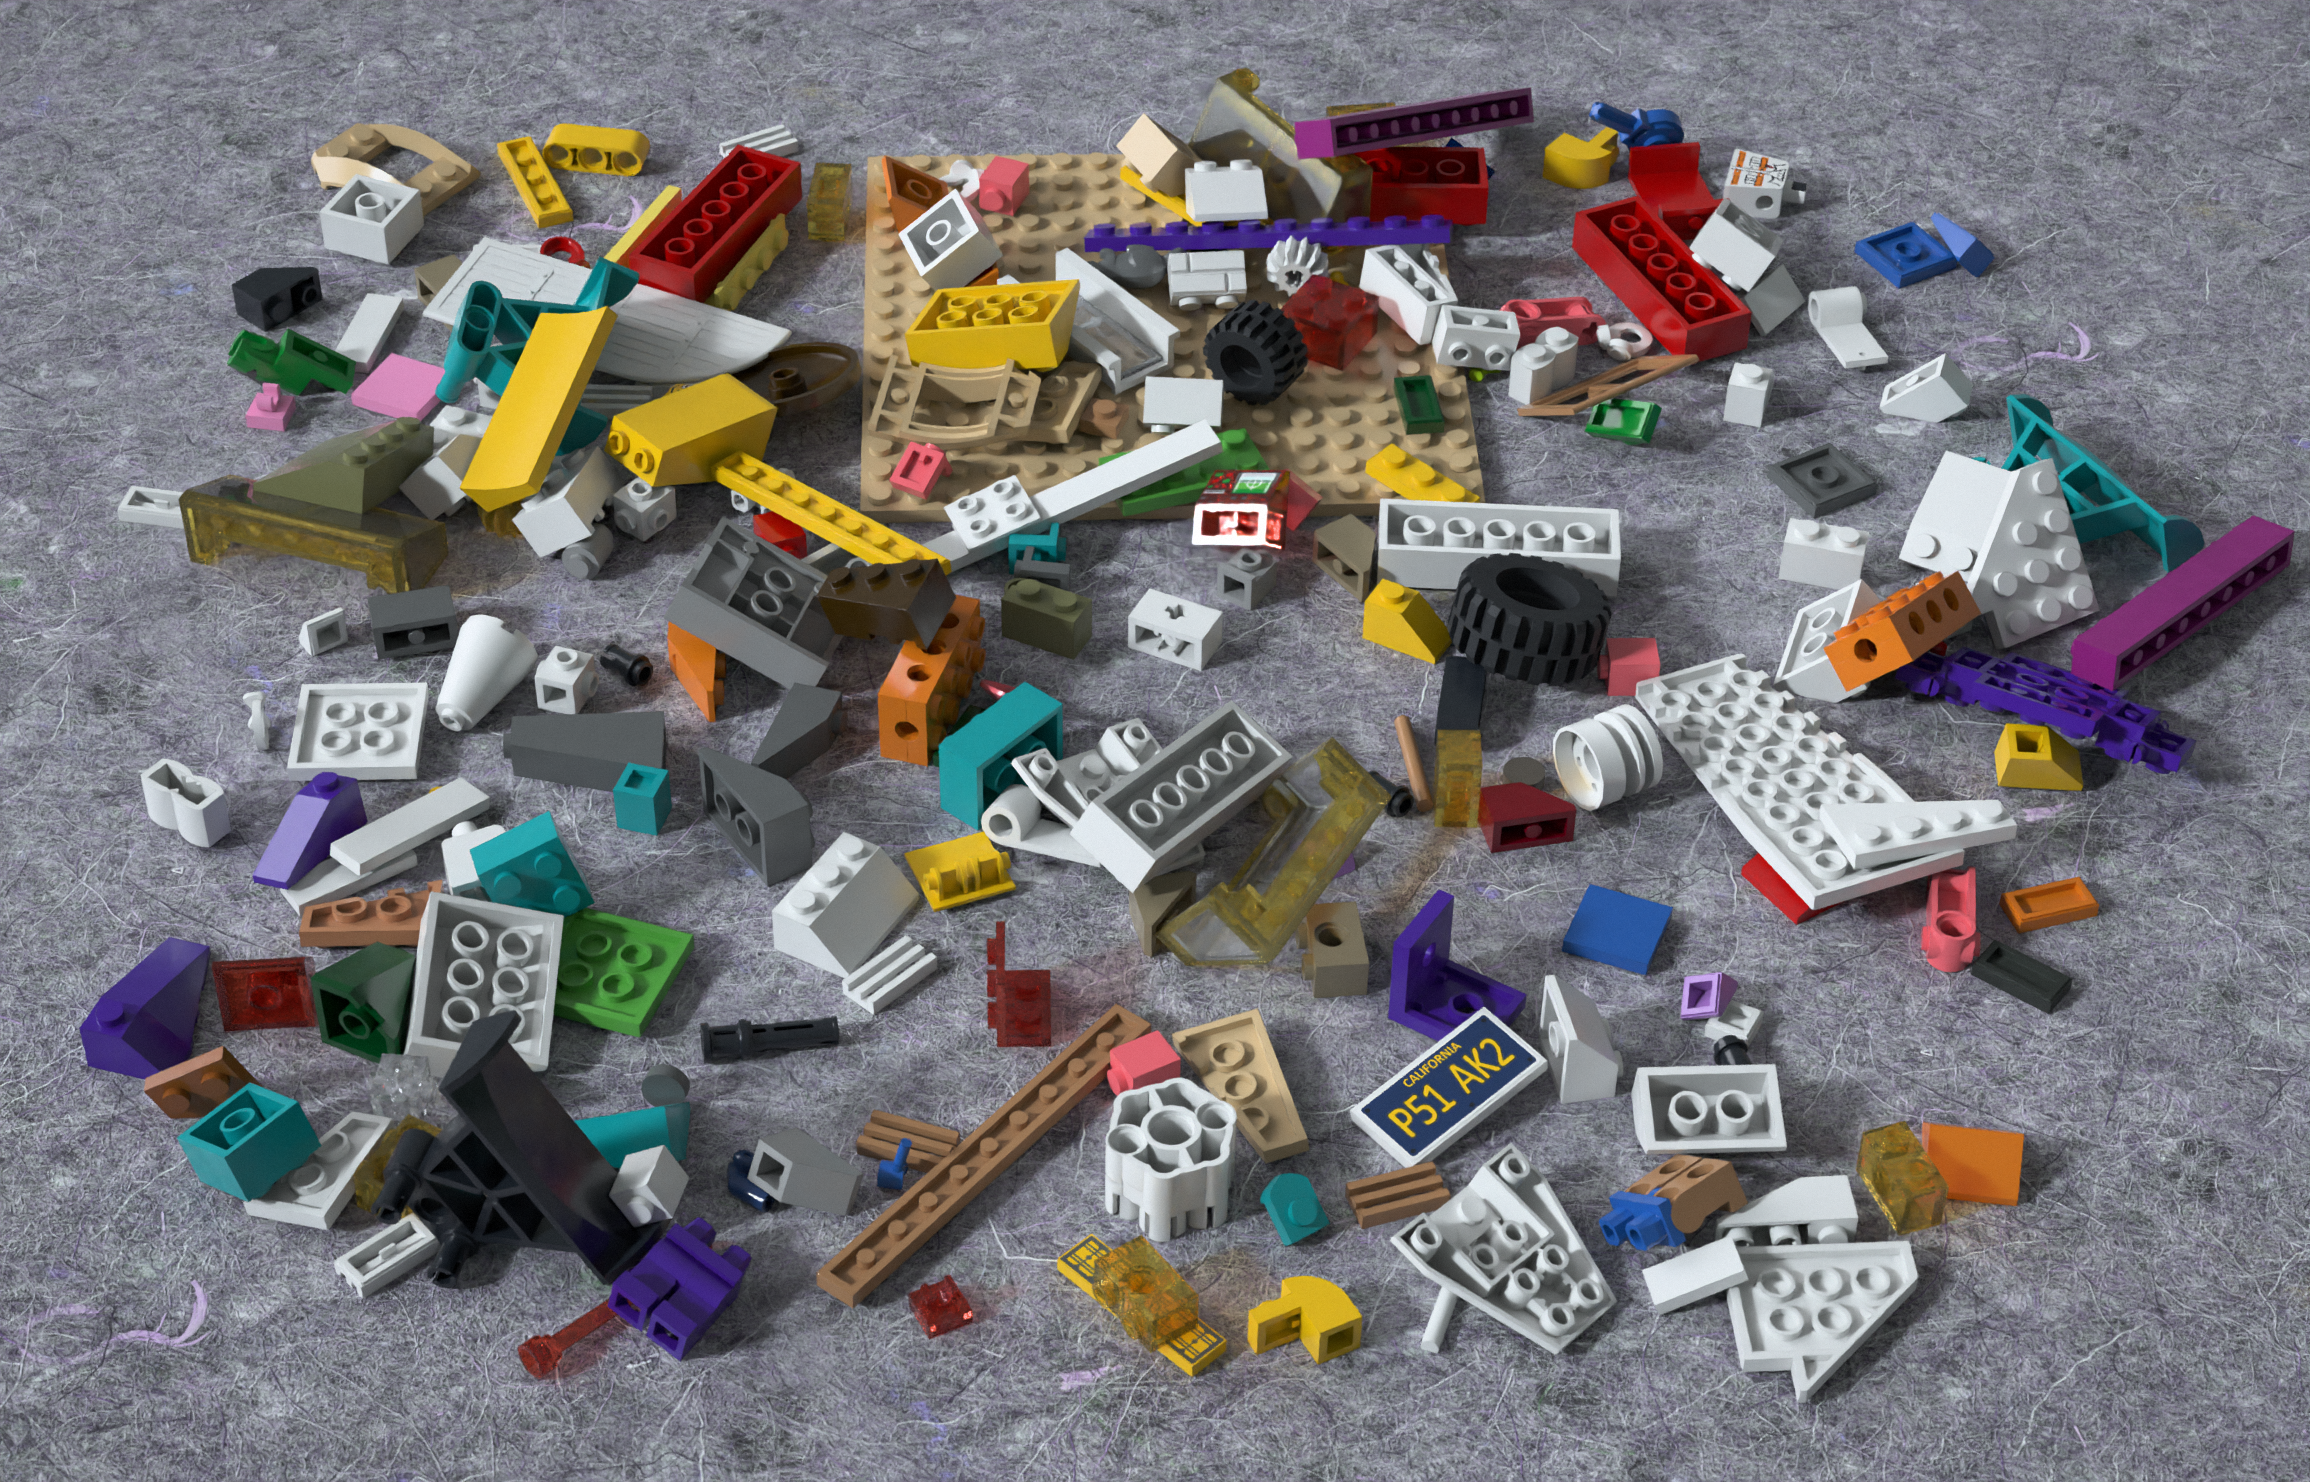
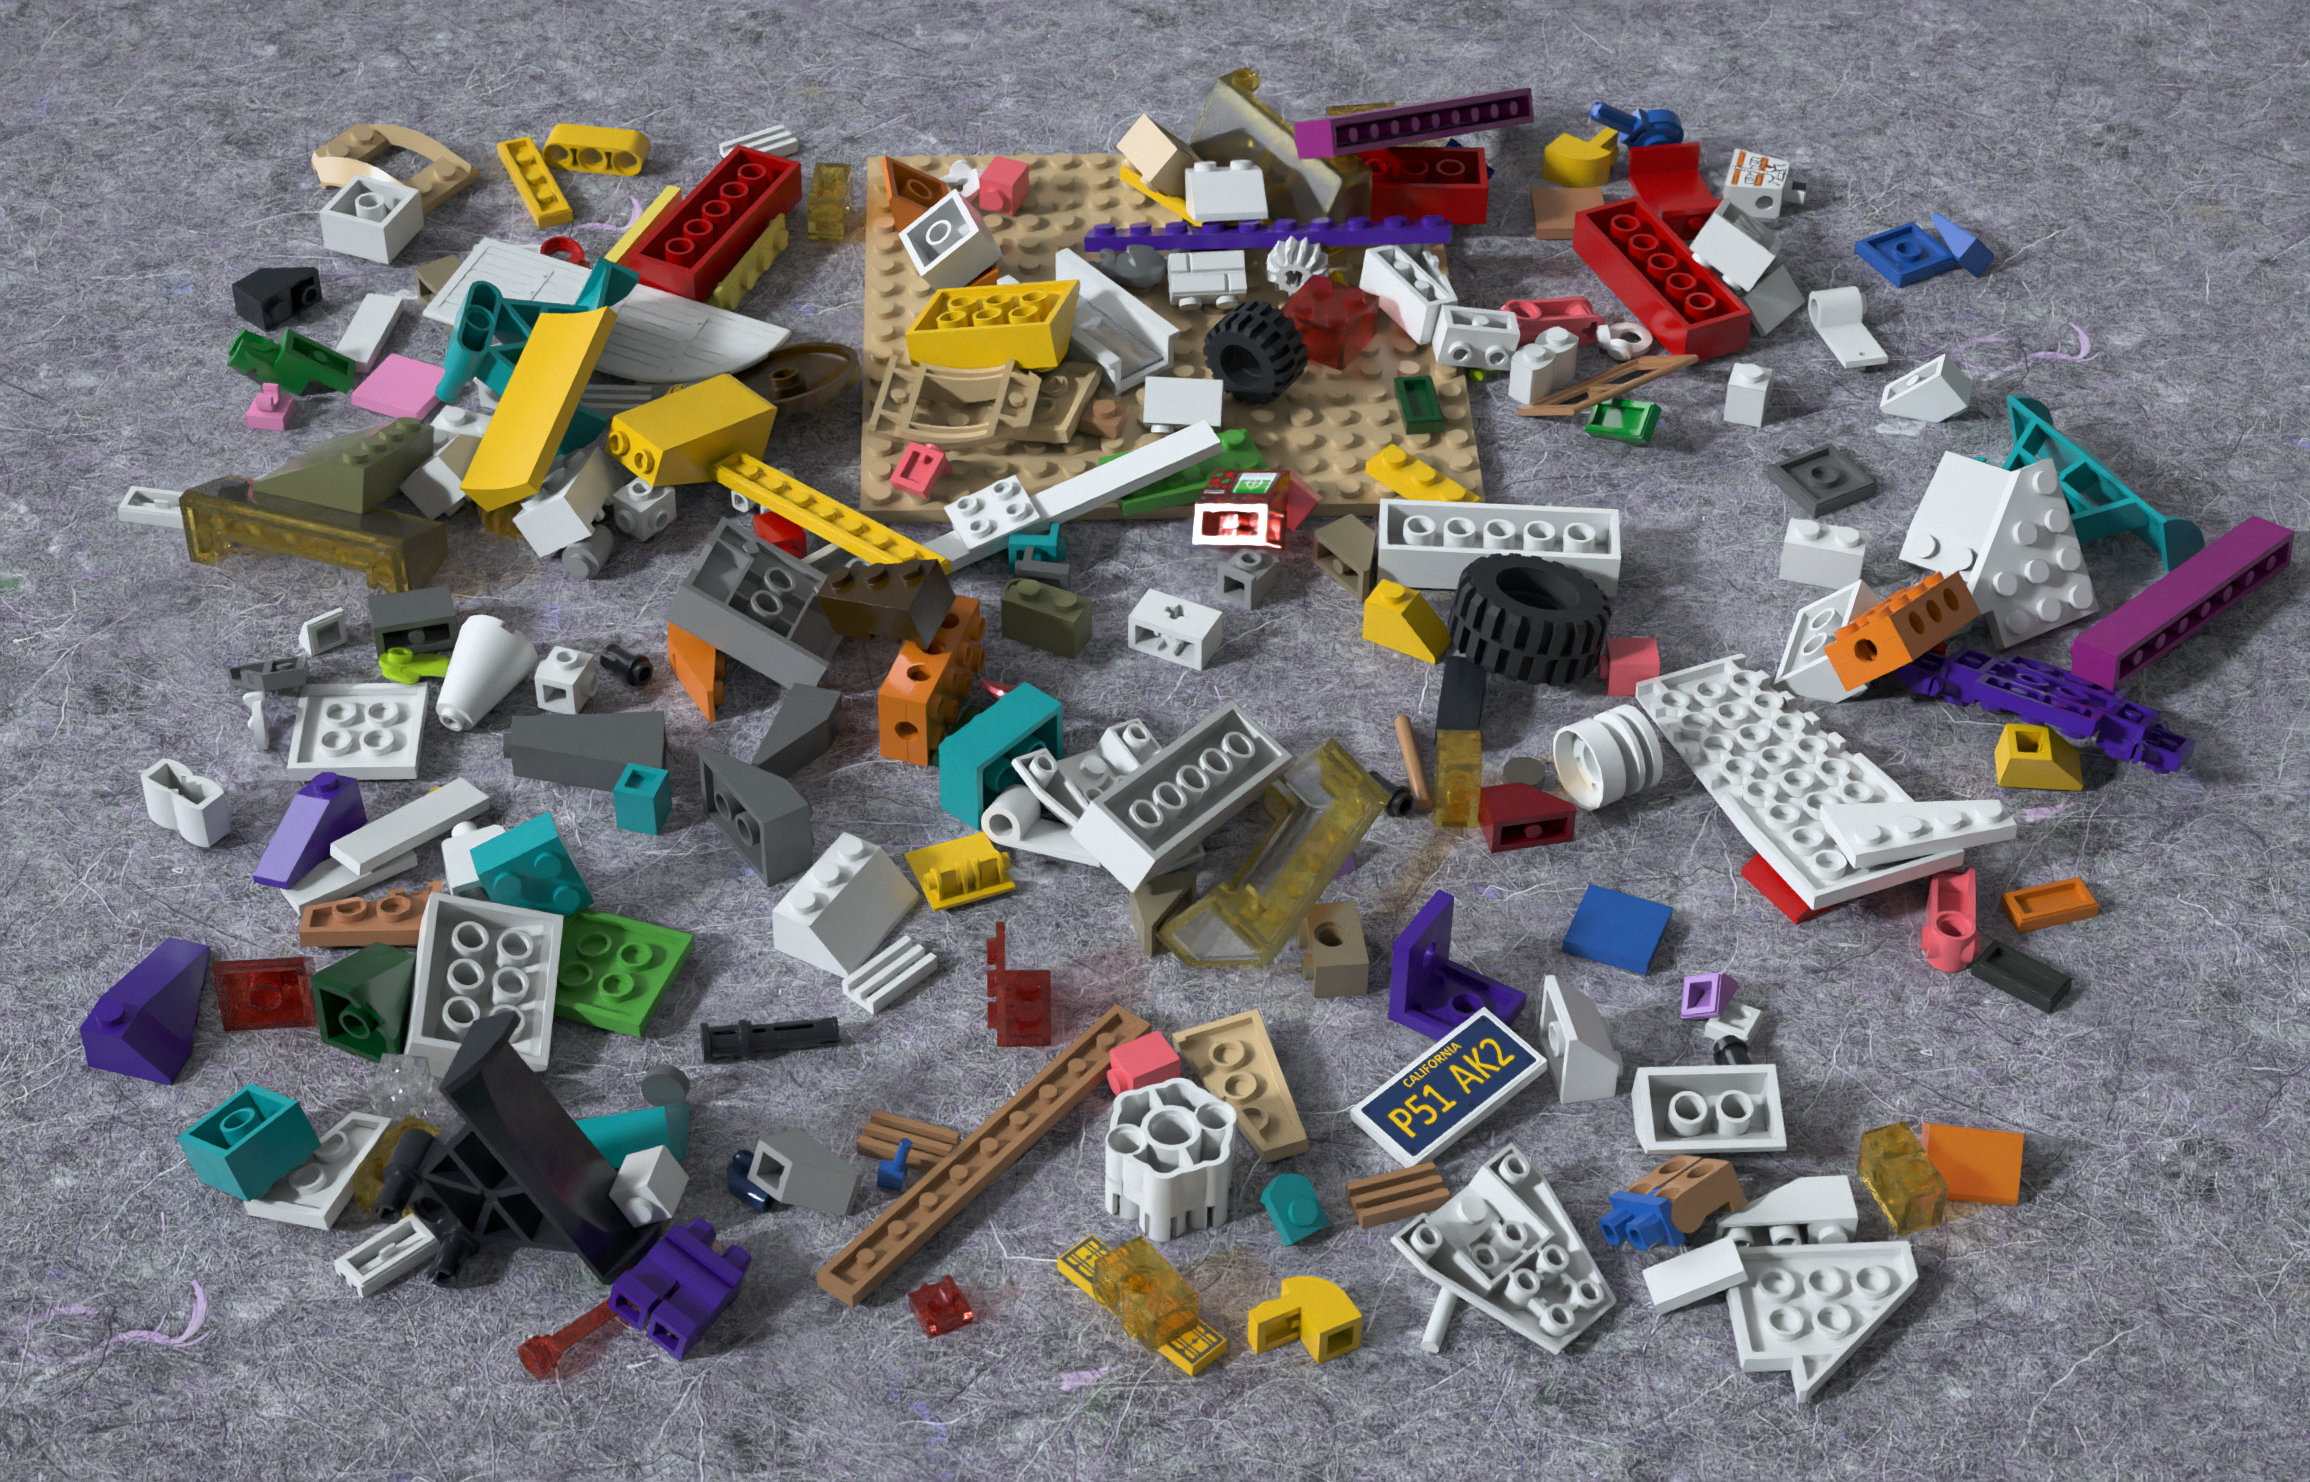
(198, 1084): dark orange wing -> none
(280, 675): none -> dark grey wing
(406, 668): none -> lime plate
(1556, 208): none -> nougat tile

